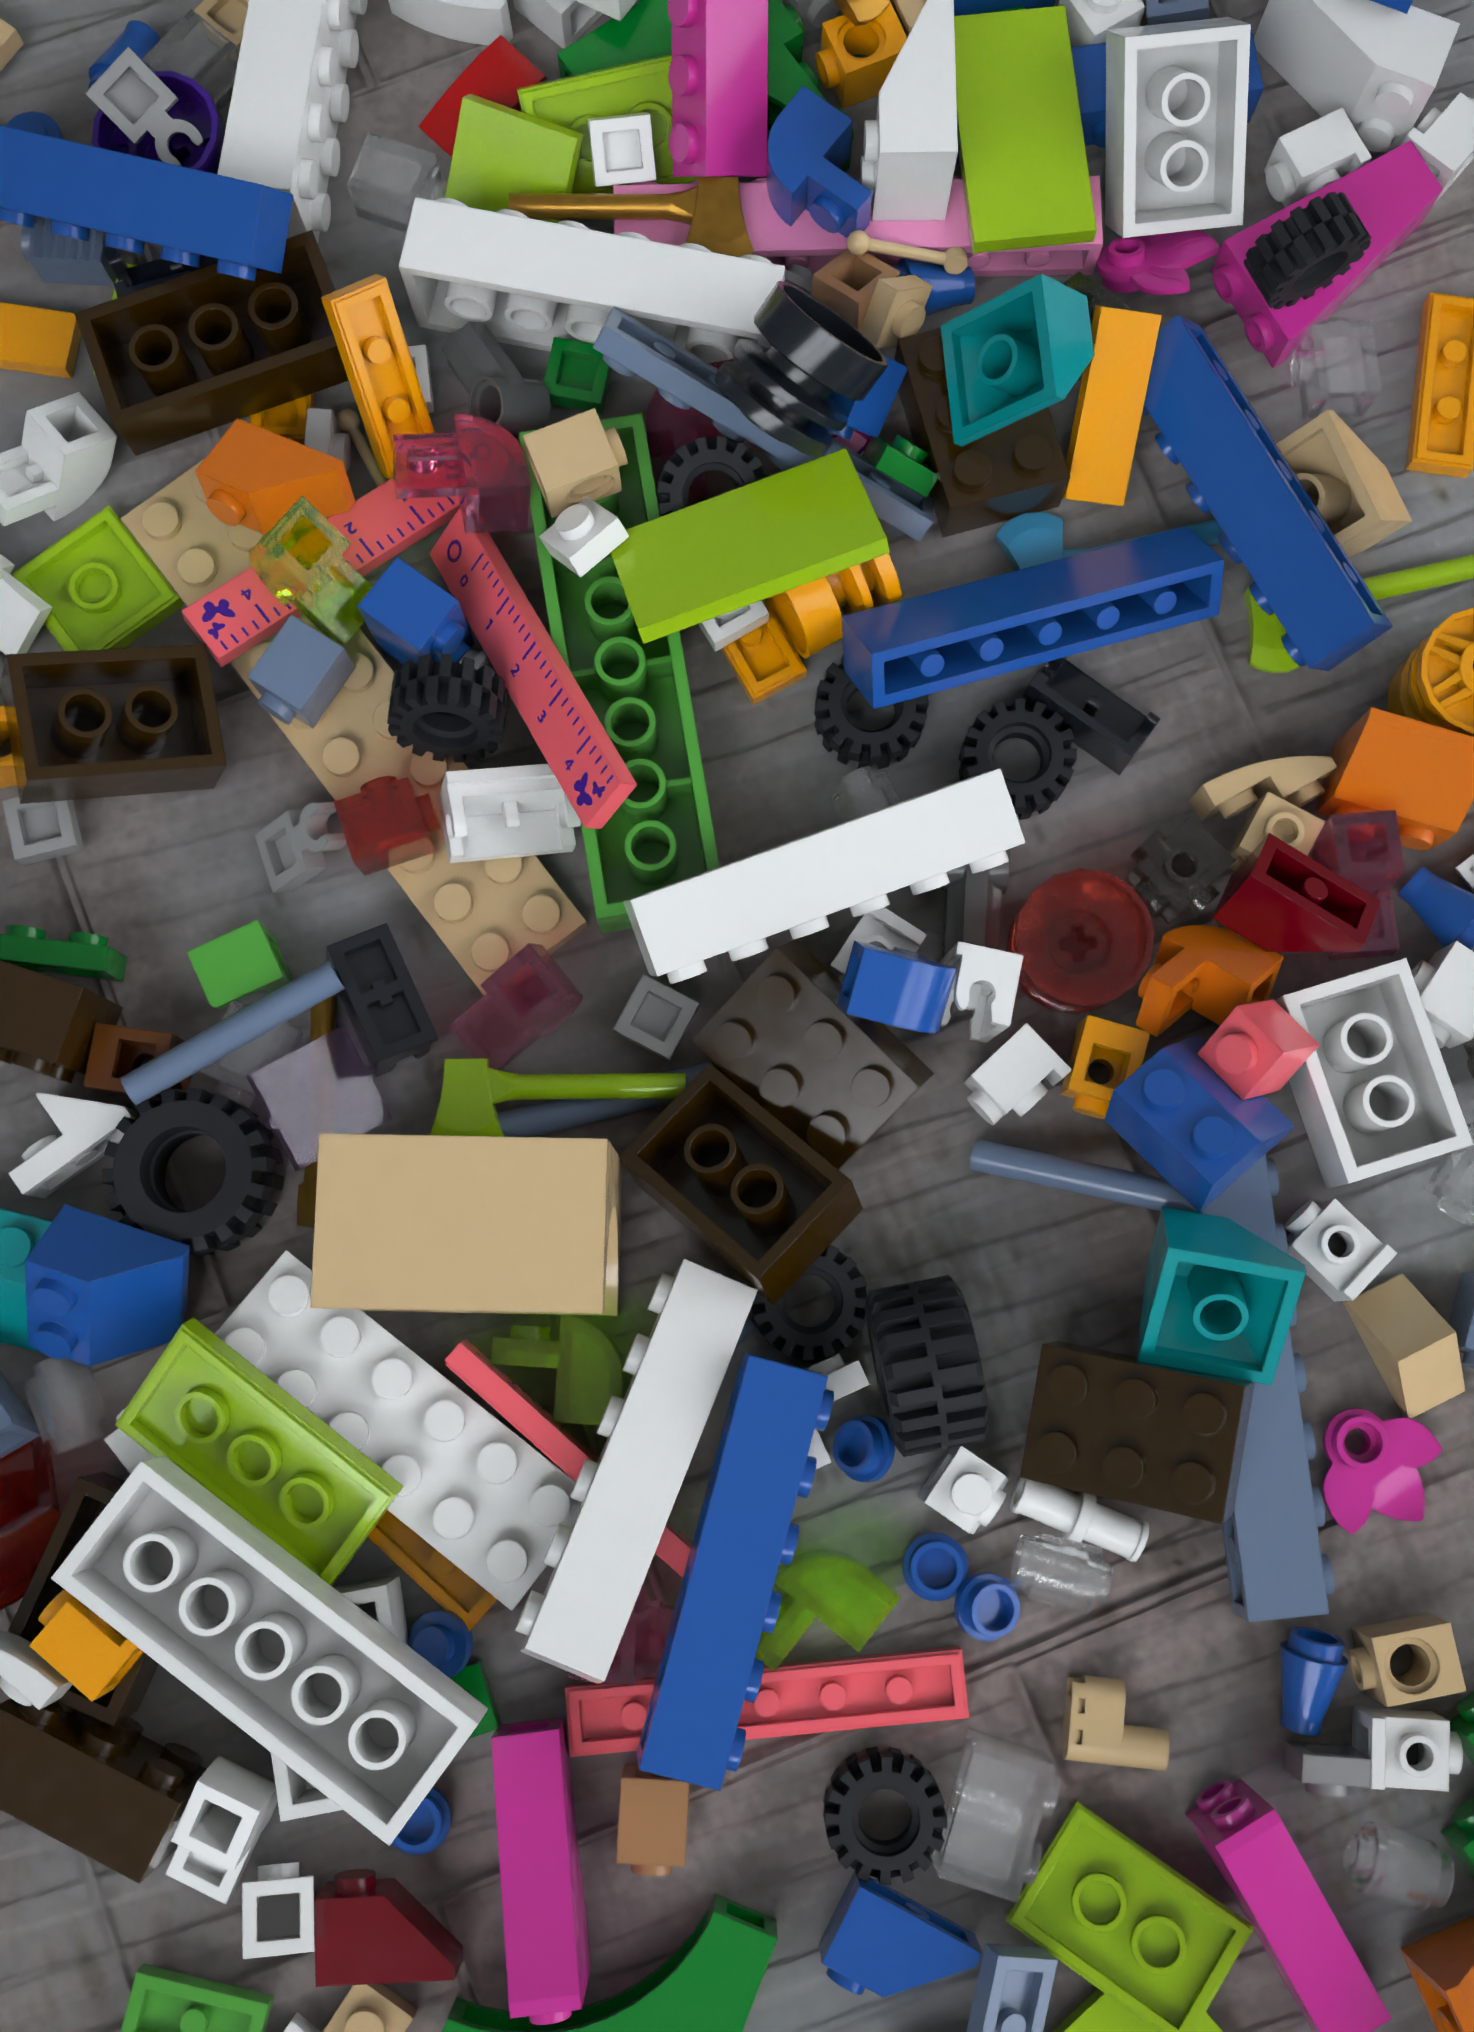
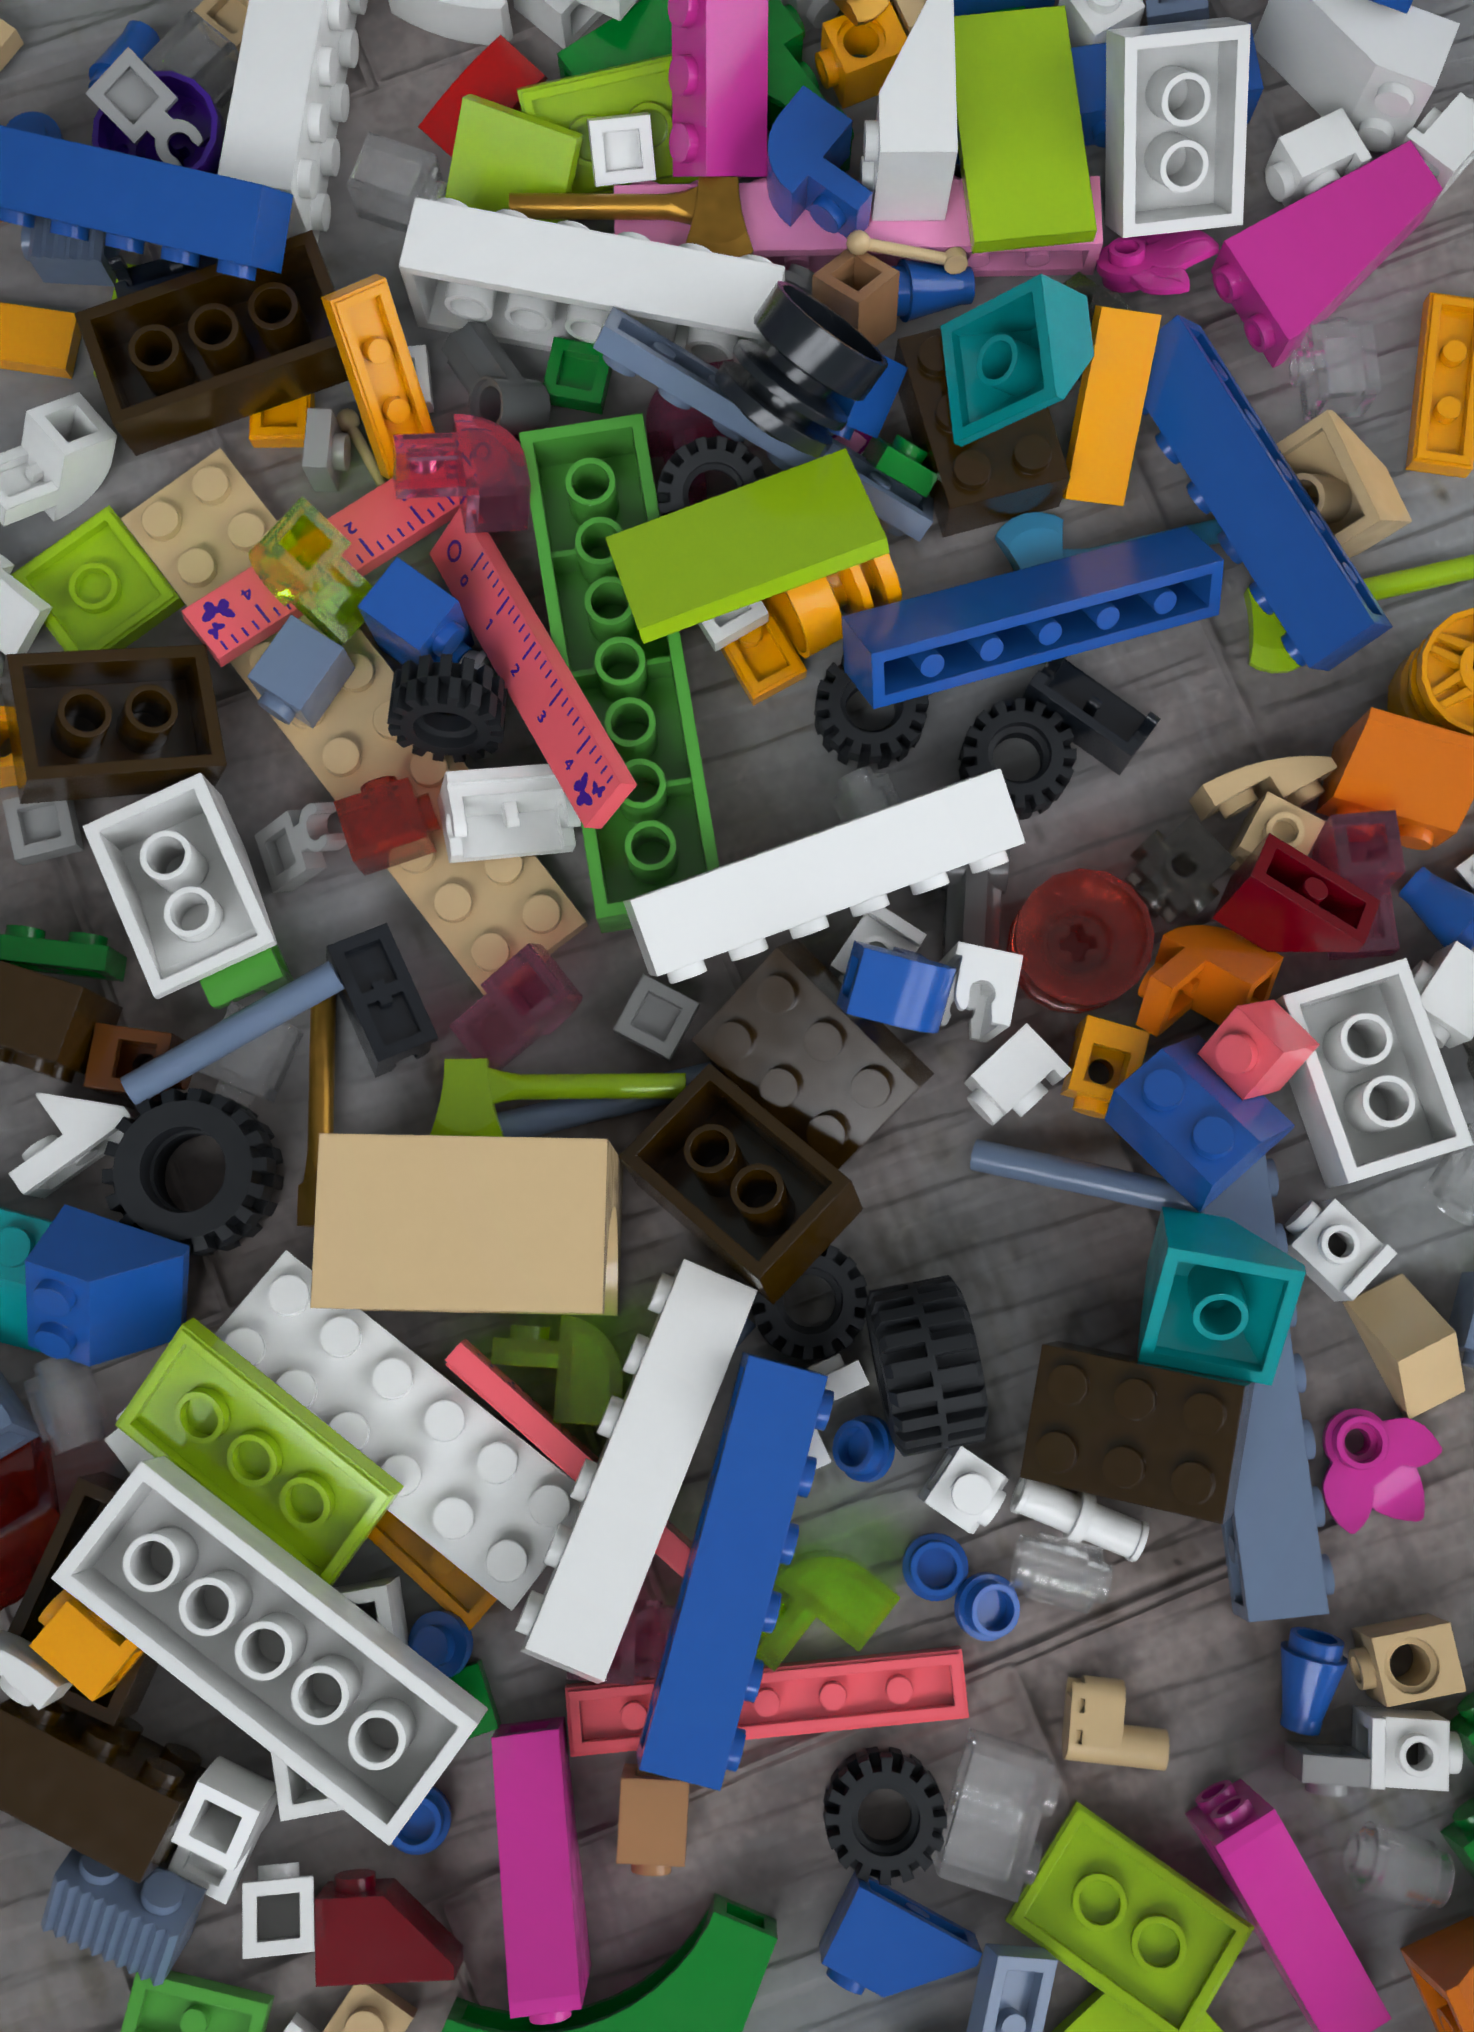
(121, 1919): none -> sand blue brick
(181, 884): none -> white slope
(260, 474): orange slope -> none
(317, 1092): piece -> none
(575, 460): tan brick -> none
(583, 536): white plate -> none
(895, 310): tan plate -> none
(1307, 250): black tyre -> none

